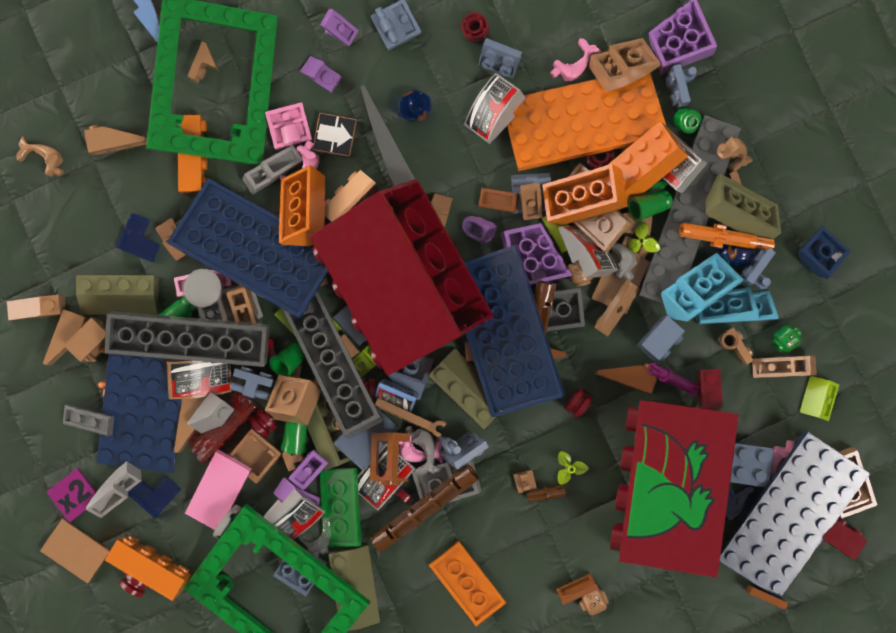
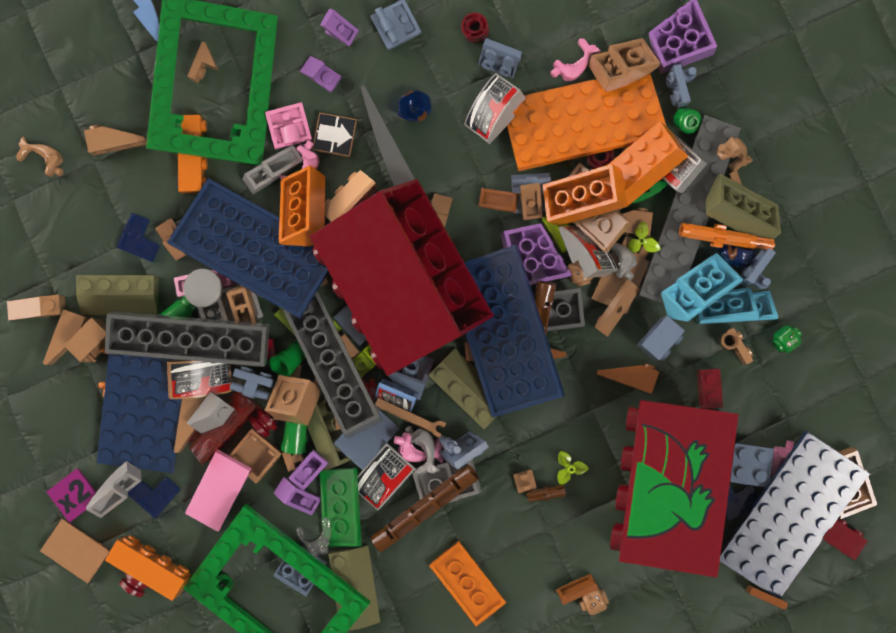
(88, 420): dark grey tile -> none
(226, 521): light grey tile -> none
(294, 514): slope -> none
(391, 474): dark orange panel -> none
(404, 496): dark red tile -> none
(479, 229): medium lavender rock -> none
(578, 403): dark red wheel -> none
(648, 205): green plant -> none
(667, 376): magenta pin -> none
(784, 366): medium nougat slope -> none
(819, 398): lime panel -> none
(823, 253): dark blue slope -> none

